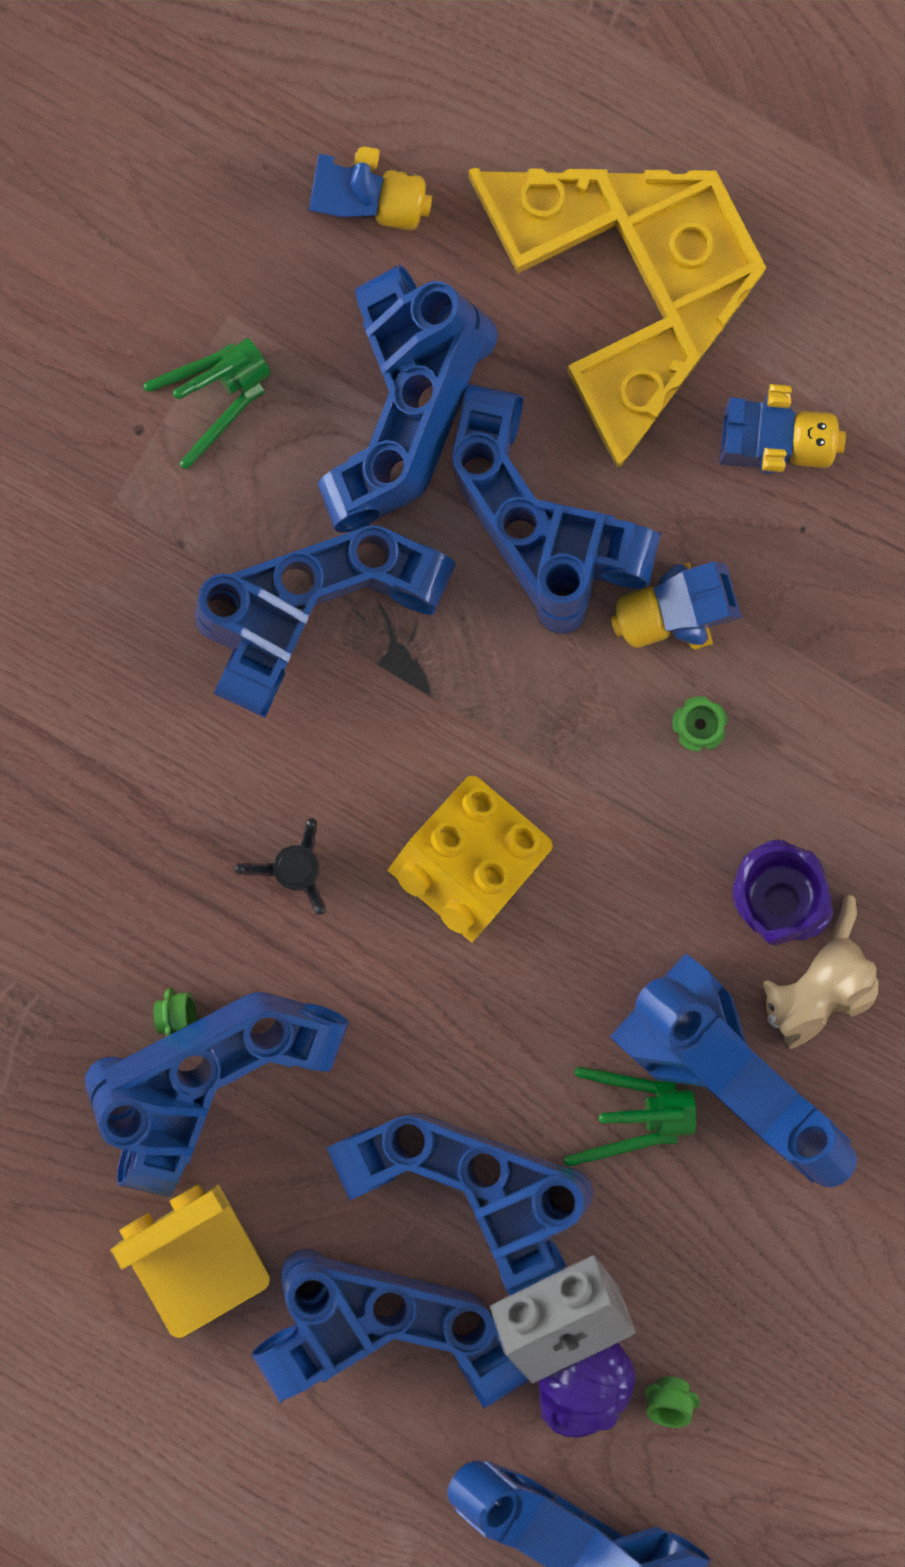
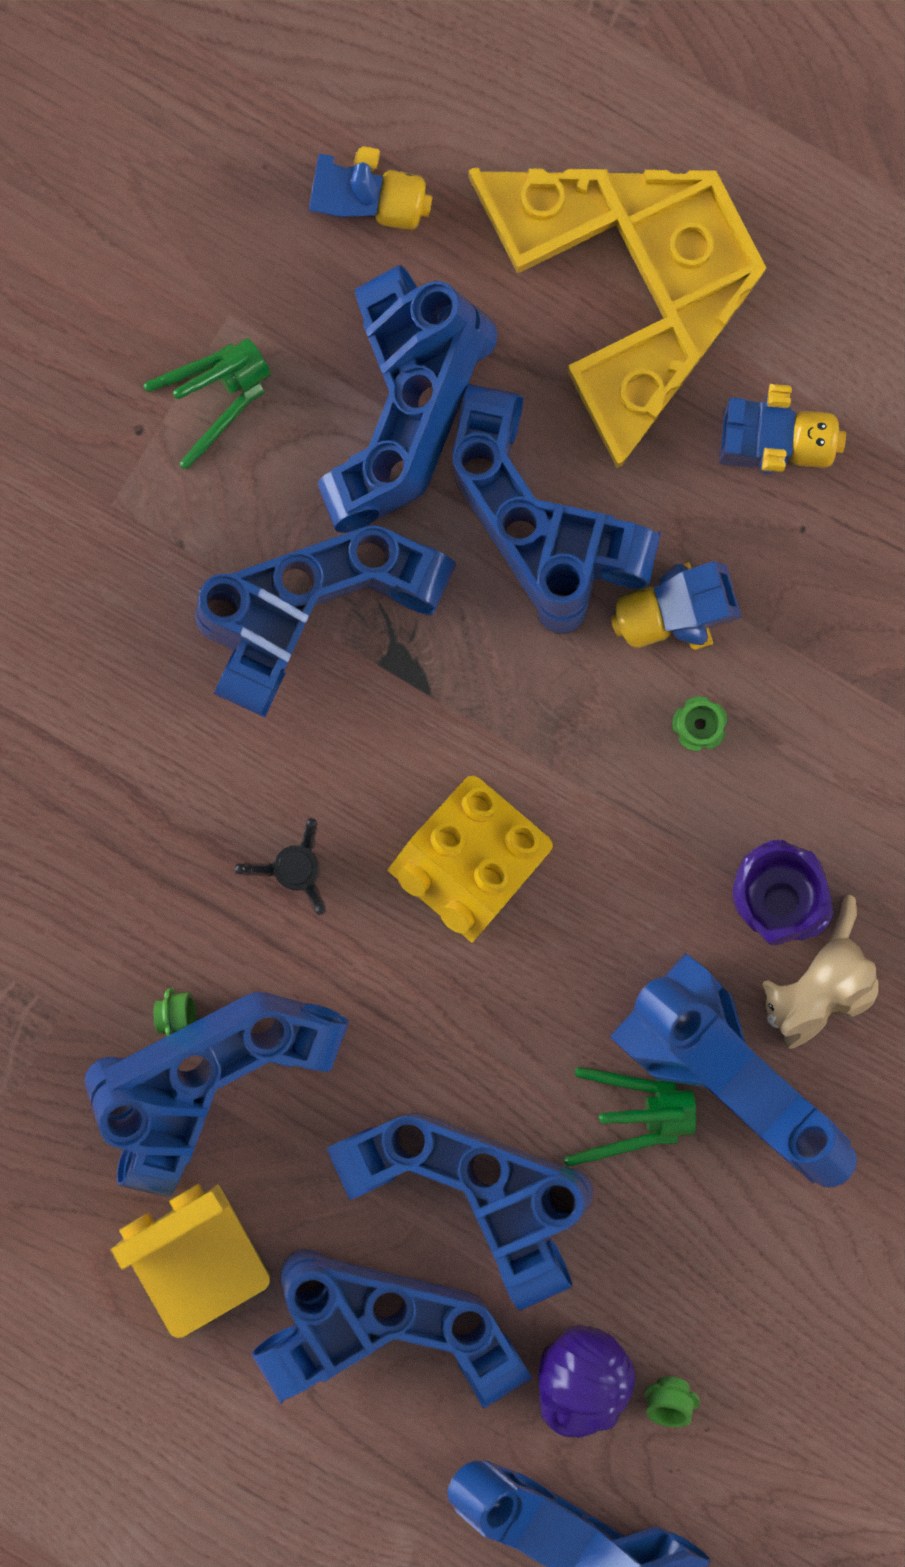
(562, 1319): light grey brick -> none

